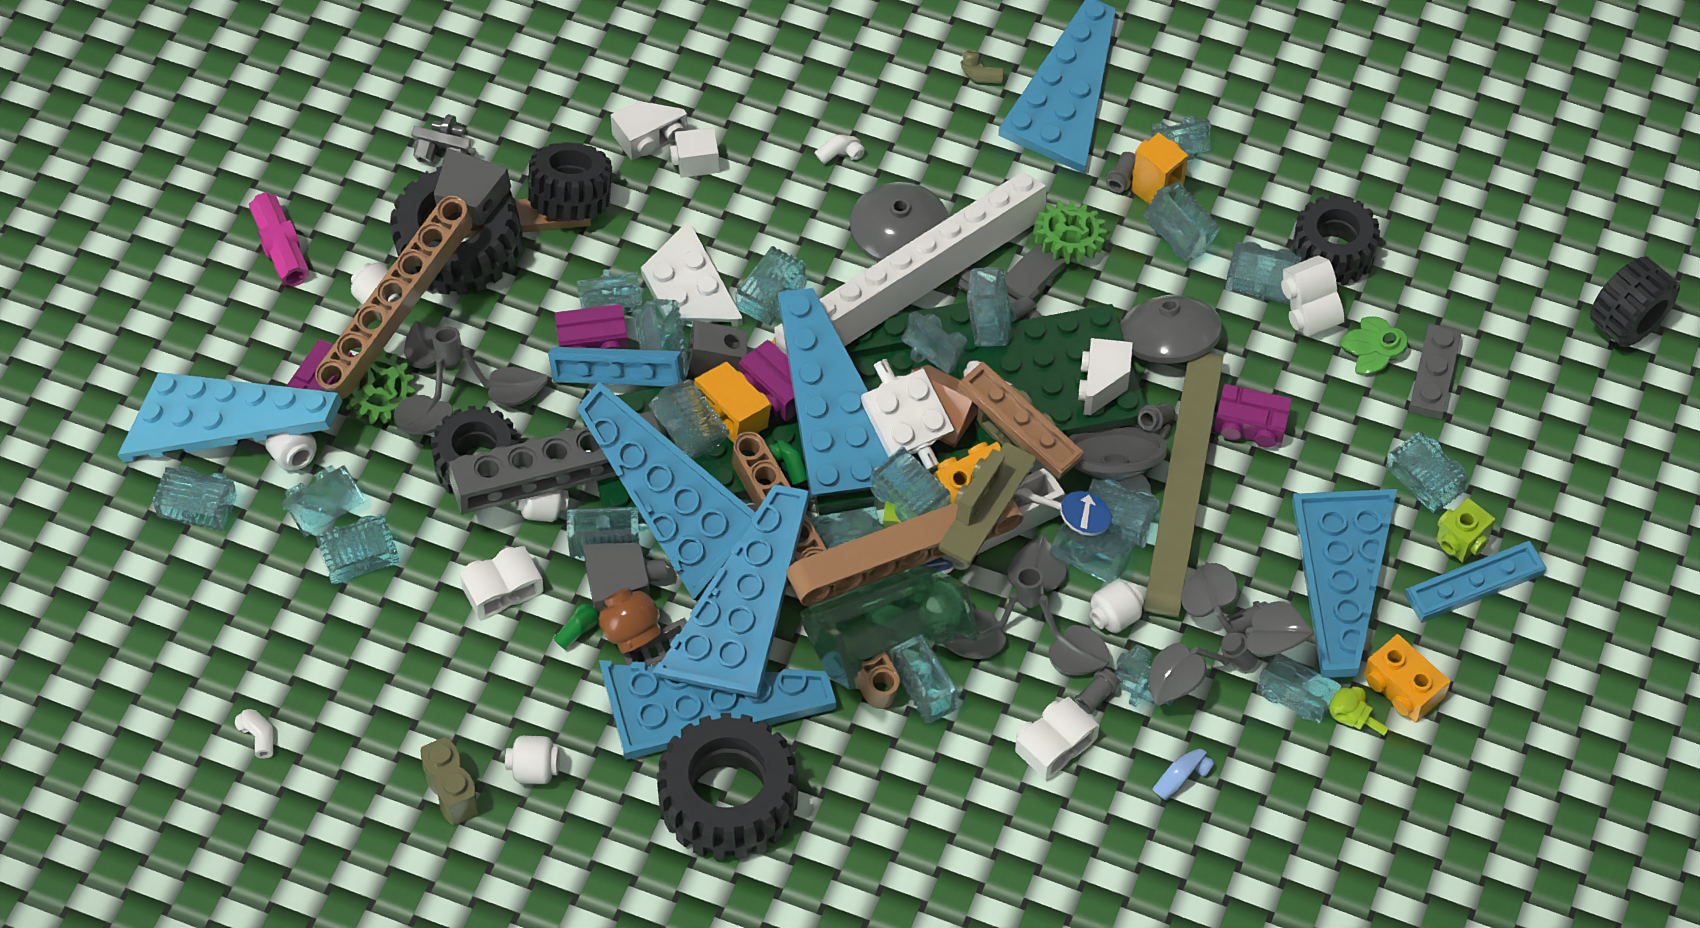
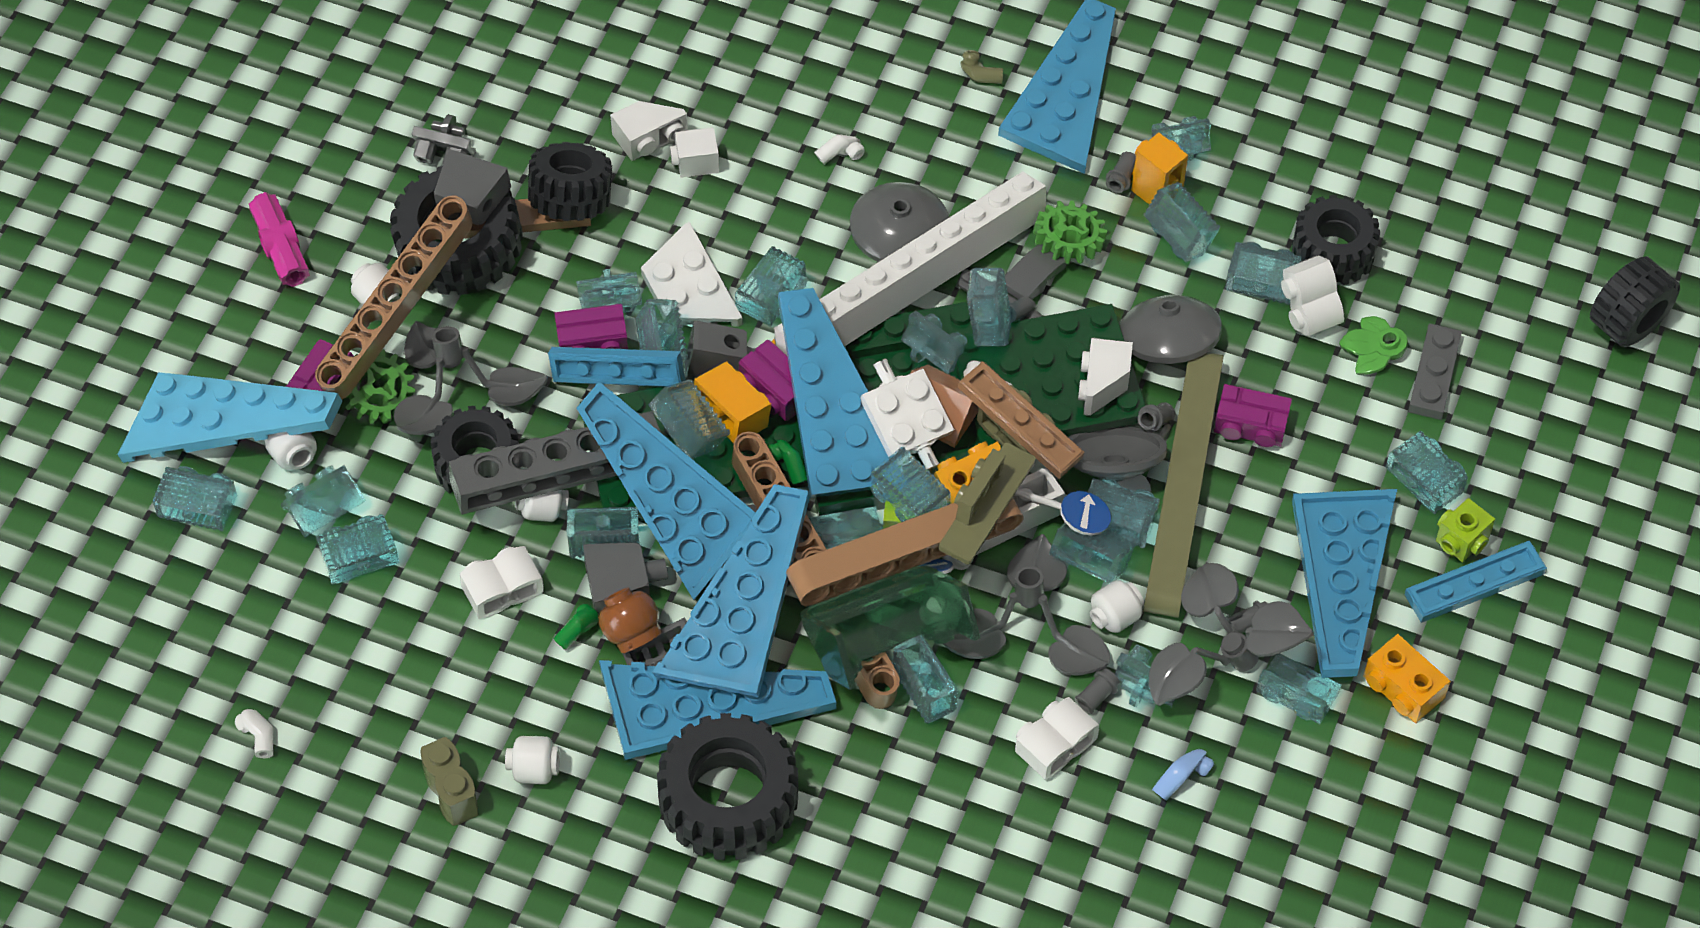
(1350, 708): lime piece -> none

